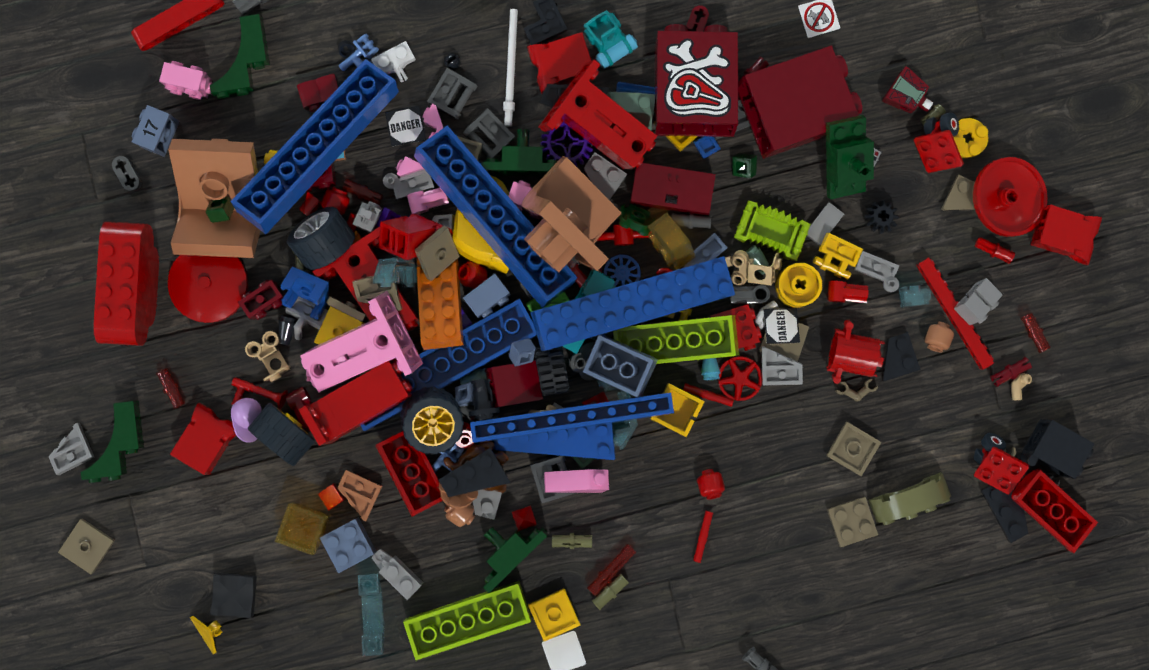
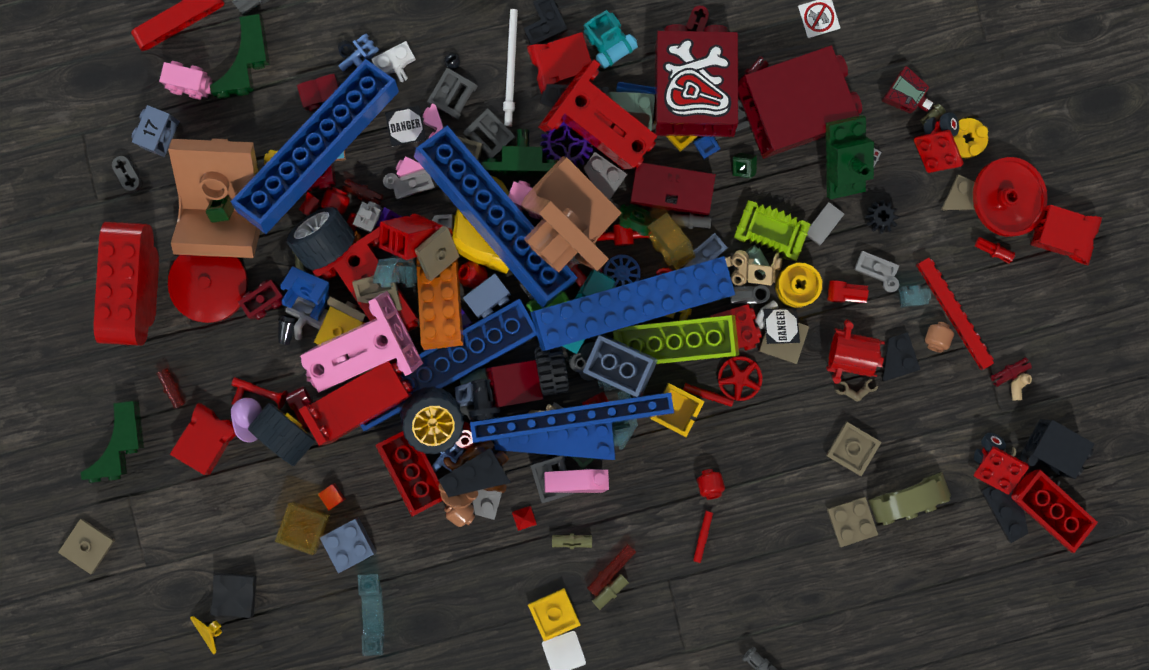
(71, 451): light grey wing -> none
(267, 352): tan piece -> none
(359, 492): nougat wing -> none
(397, 573): light grey hinge -> none
(423, 201): bright pink piece -> none
(467, 620): lime brick -> none
(509, 553): dark green brick -> none
(522, 352): sand blue slope -> none
(710, 369): medium azure cone -> none
(780, 369): light grey wing -> none
(841, 250): yellow plate -> none
(981, 299): light grey piece -> none
(1035, 332): clear red pin -> none

